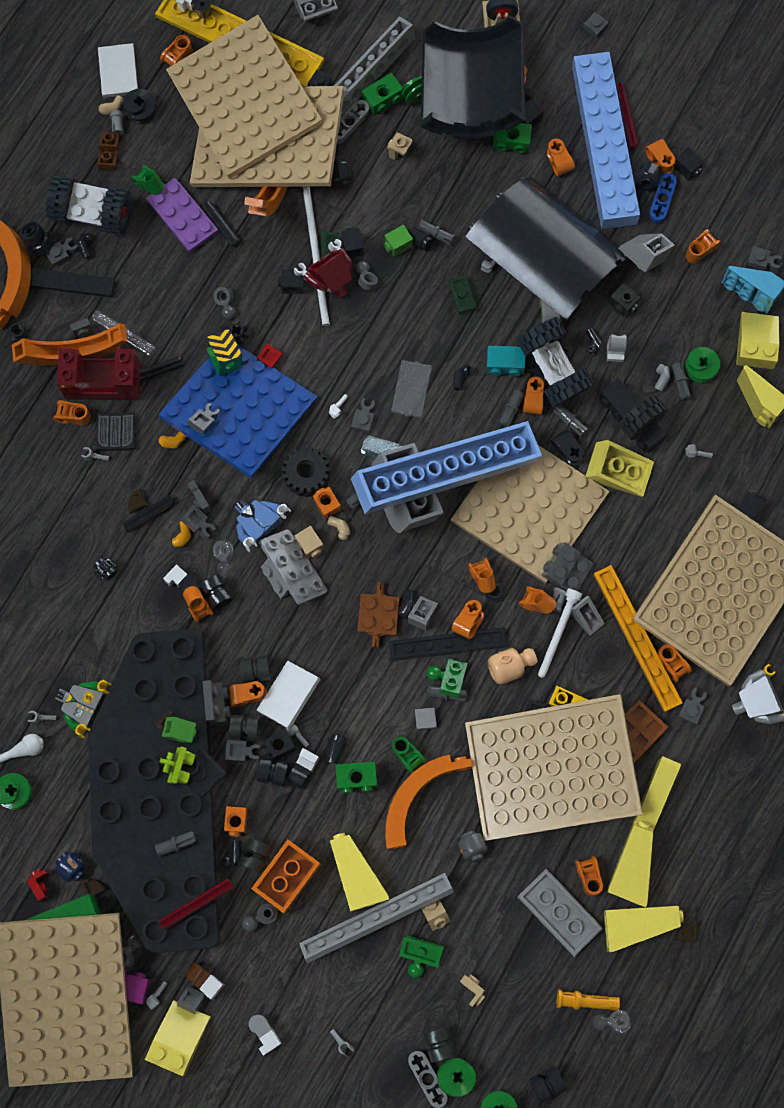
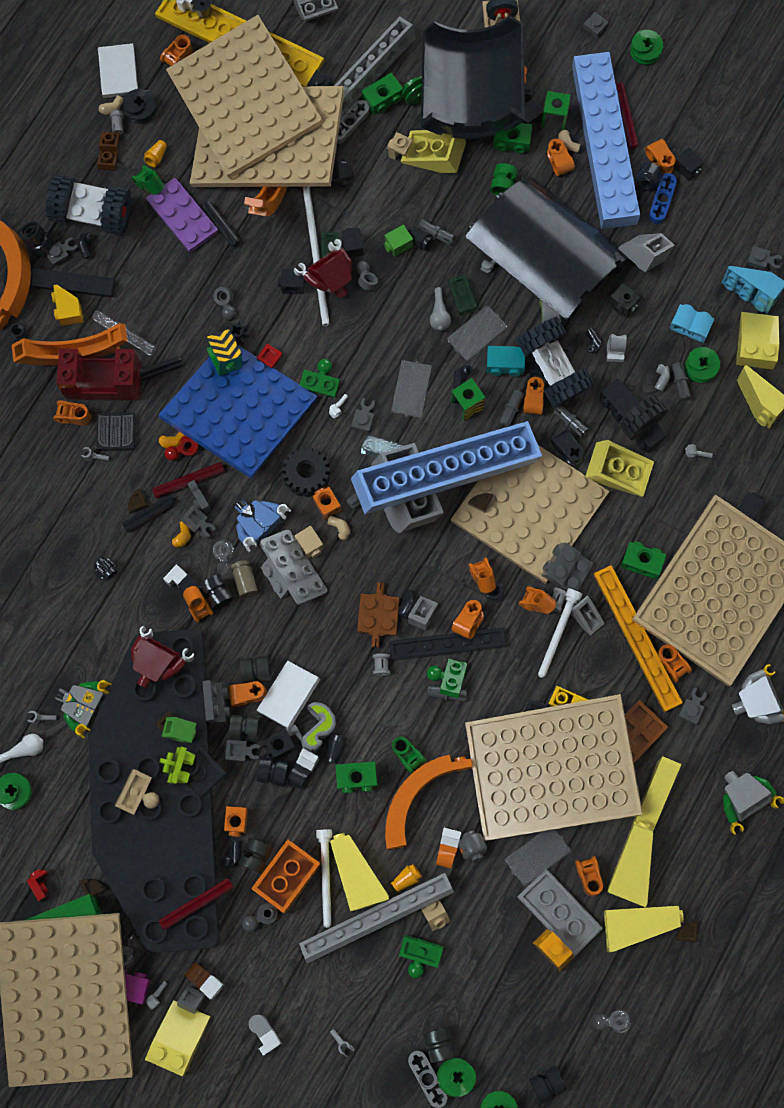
(68, 307): none -> yellow slope
(70, 867): dark blue head -> none
(81, 328): dark grey plate -> none
(135, 792): none -> tan plate
(155, 153): none -> light orange cone
(155, 660): none -> dark red torso
(173, 452): none -> red plate
(175, 843): dark grey axle -> none
(181, 482): none -> dark red axle
(203, 420): dark grey plate -> none
(244, 578): none -> dark tan piece
(320, 382): none -> green plate
(322, 730): none -> light grey animal
(324, 837): none -> white piece
(381, 664): none -> light grey bush
(408, 877): none -> light orange cone
(425, 718): light grey tile -> none
(434, 151): none -> light yellow slope
(439, 318): none -> light grey piece
(448, 848): none -> leg
(469, 406): none -> green piece
(472, 984): tan bracket -> none
(477, 333): none -> clear piece
(481, 501): none -> dark brown tile
(504, 178): none -> green wheel
(510, 664): light nougat piece -> none
(537, 856): none -> clear piece
(549, 109): none -> green piece
(554, 949): none -> light orange torso
(571, 146): none -> tan arm
(578, 1000): light orange pin -> none
(632, 562): none -> green brick
(646, 47): none -> green piece
(692, 323): none -> medium azure brick
(703, 245): orange piece -> none
(746, 796): none -> light grey torso

